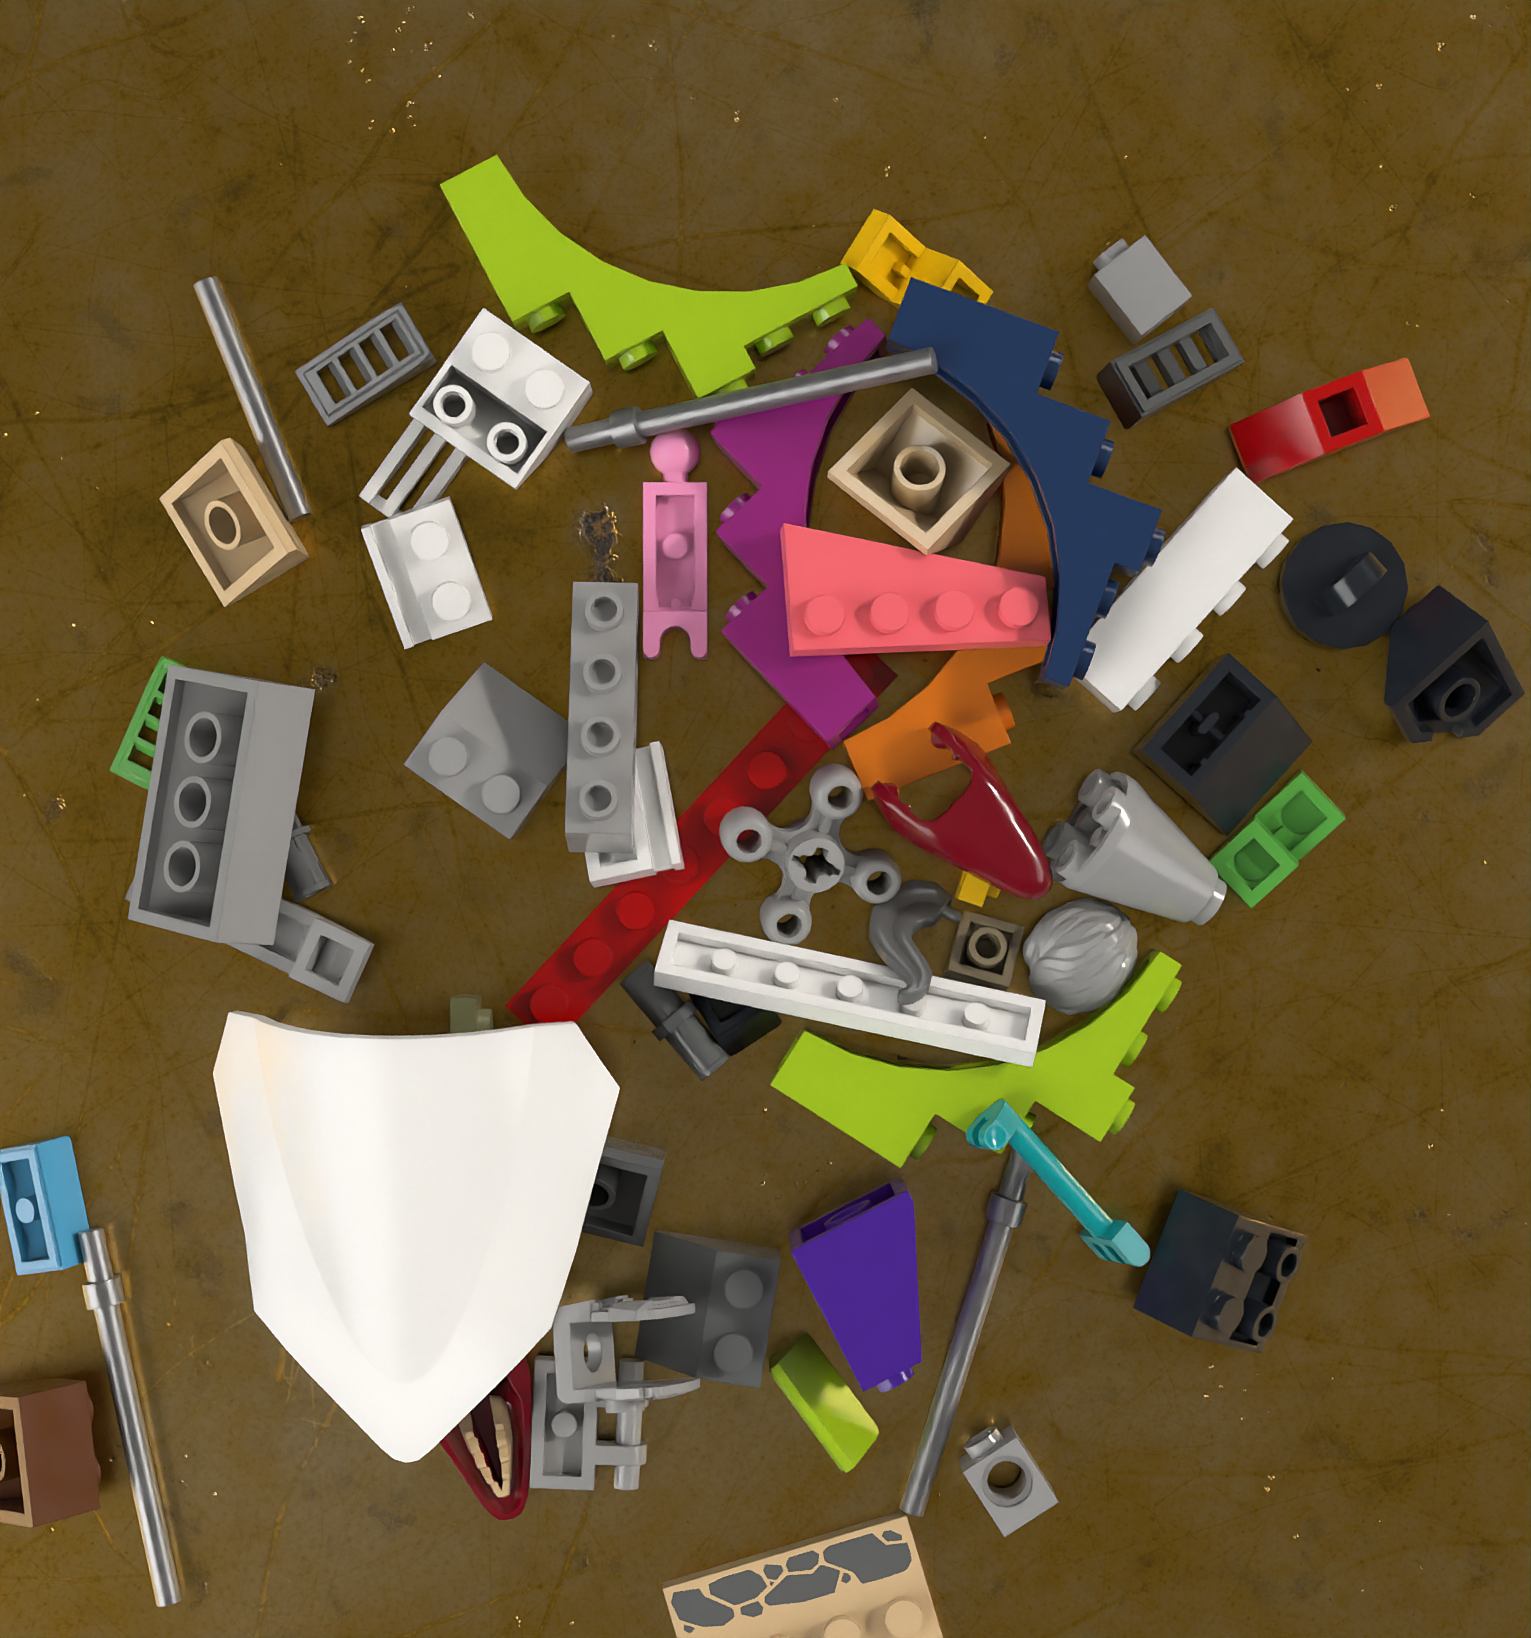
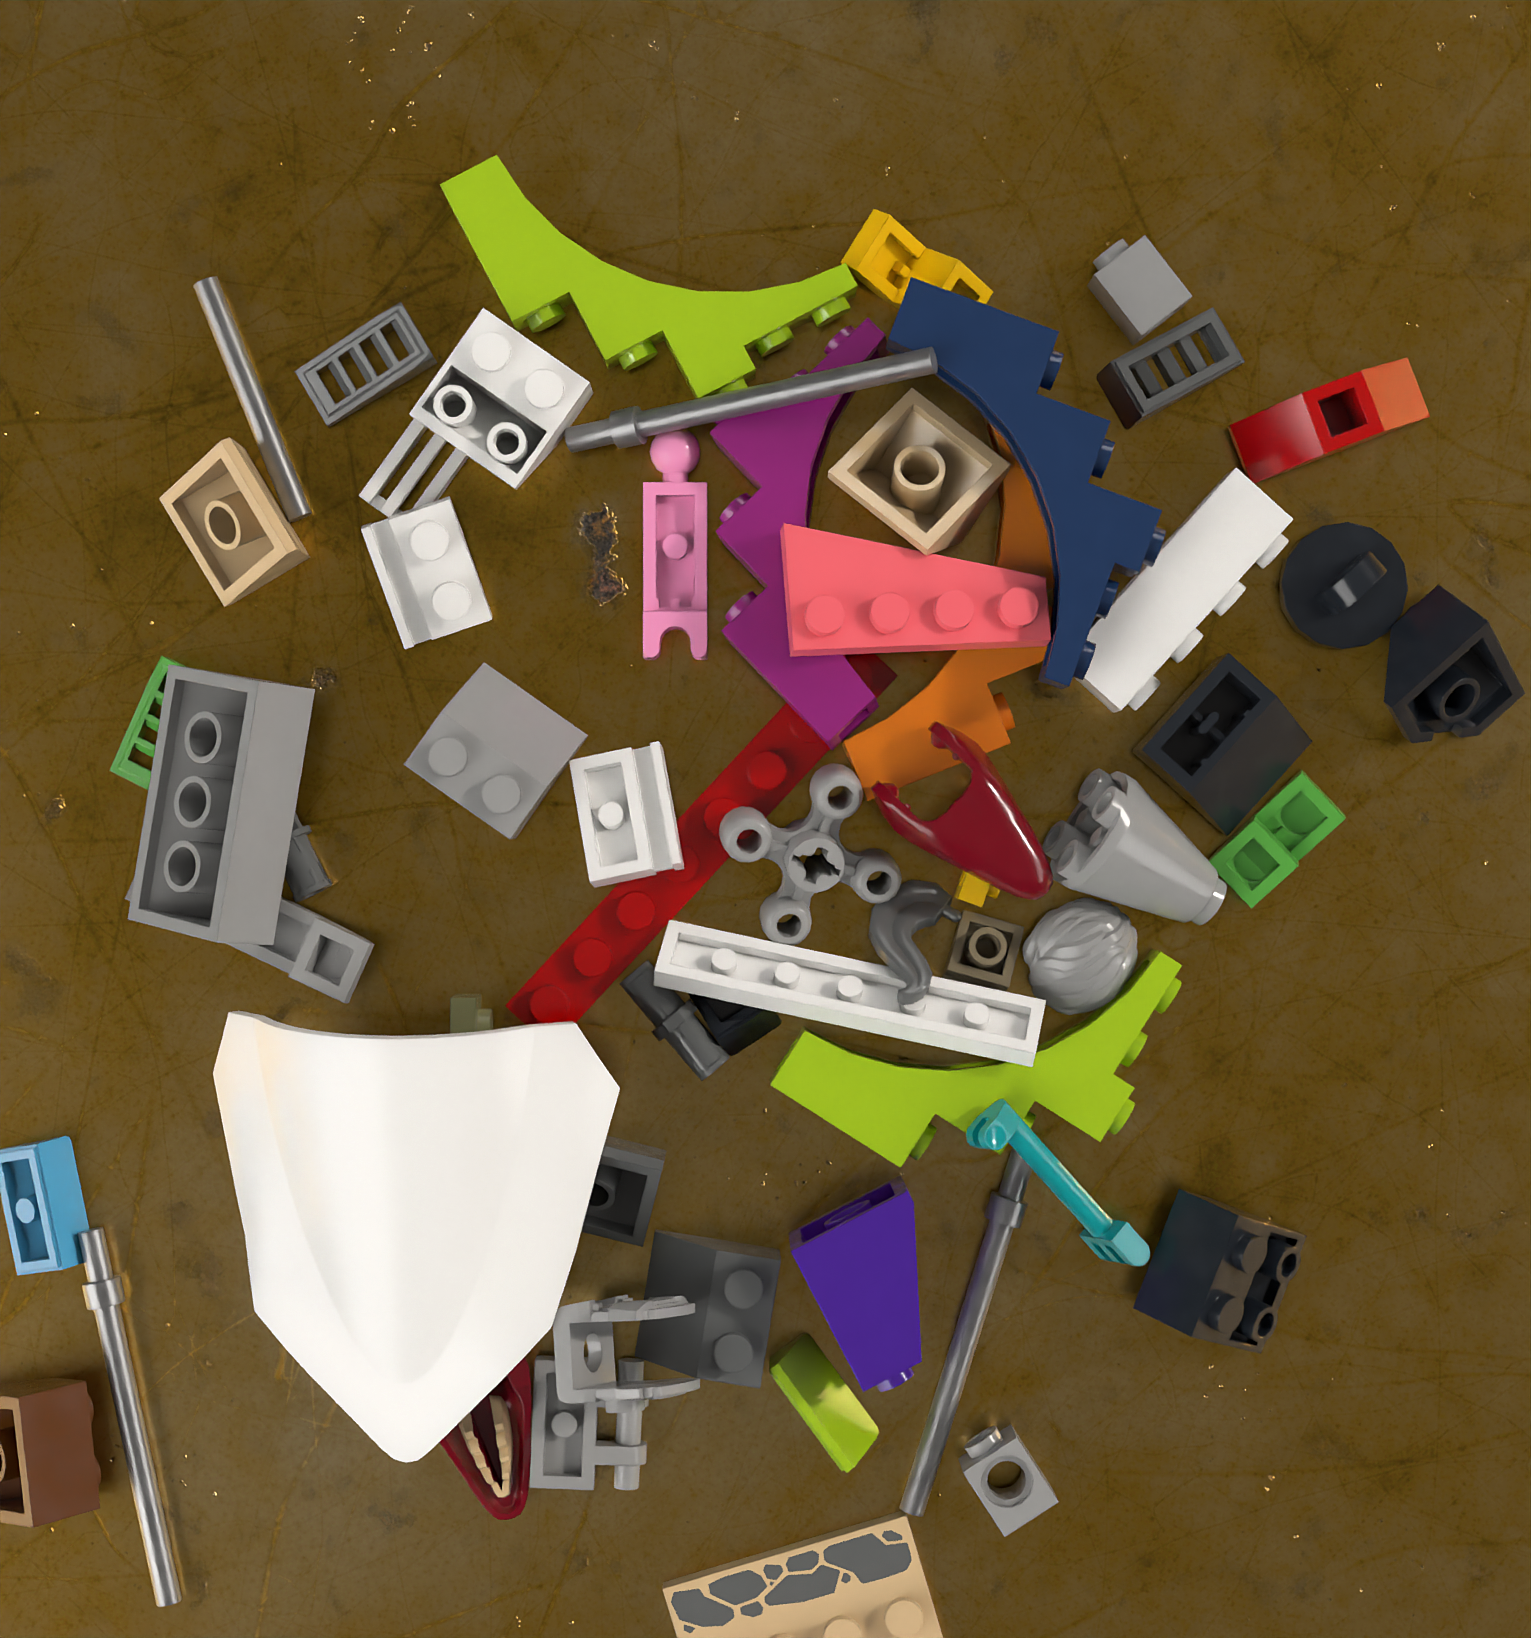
(602, 717): light grey brick -> none

